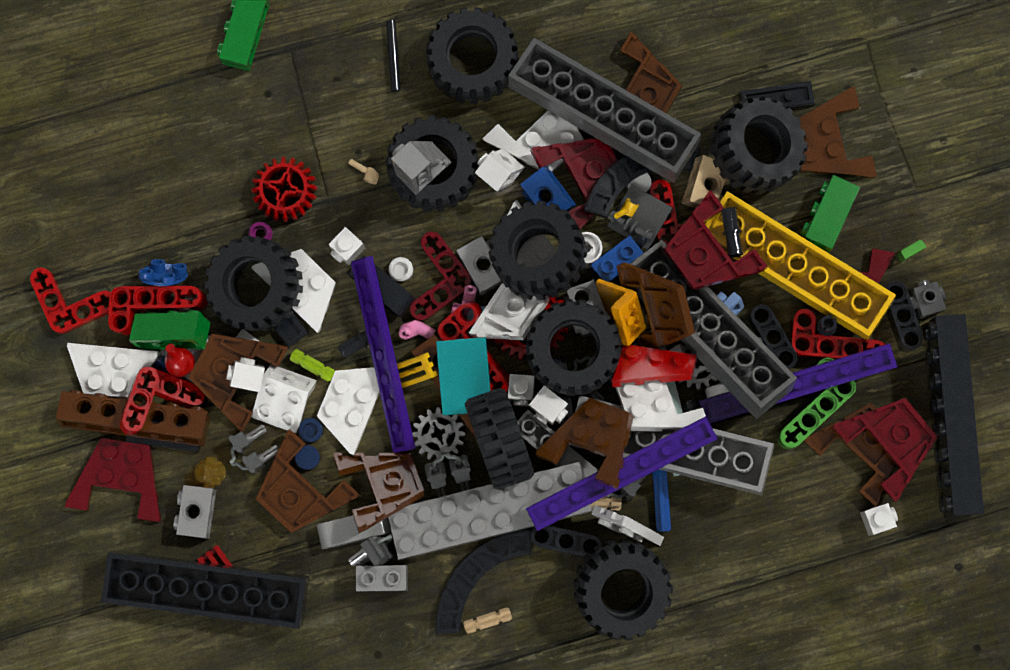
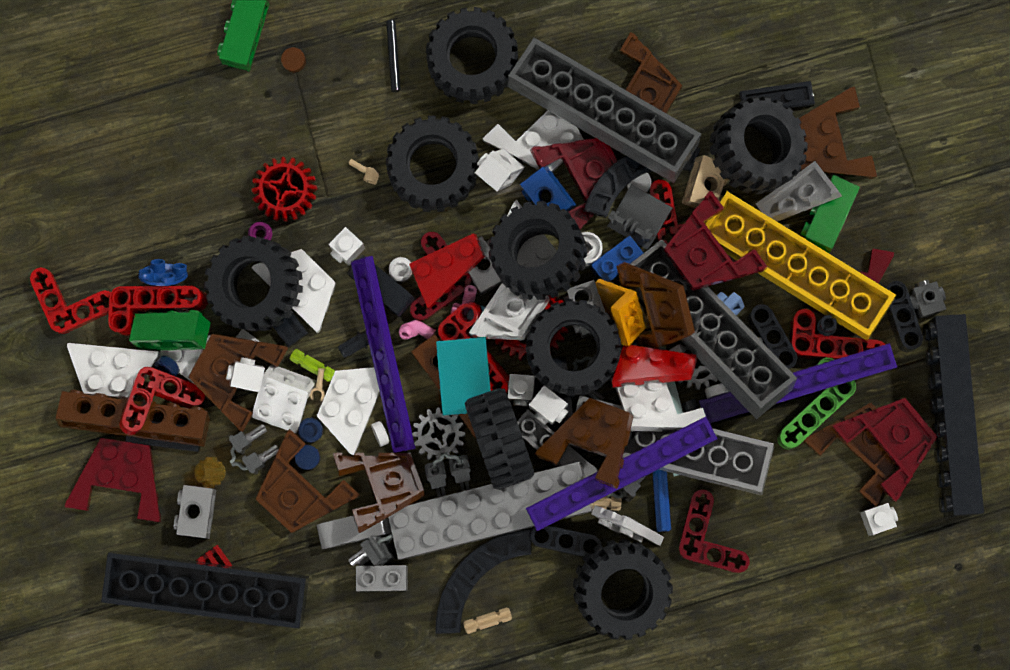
(178, 361): red piece -> none
(293, 60): none -> reddish brown tile
(318, 387): none -> tan hand
(380, 433): none -> white tile
(418, 163): light grey wedge -> none
(426, 365): yellow tile -> none
(445, 267): none -> red wing
(627, 209): yellow hand -> none
(703, 546): none -> dark red beam
(732, 232): black axle -> none
(803, 192): none -> light grey wing
(911, 251): bright green tile -> none

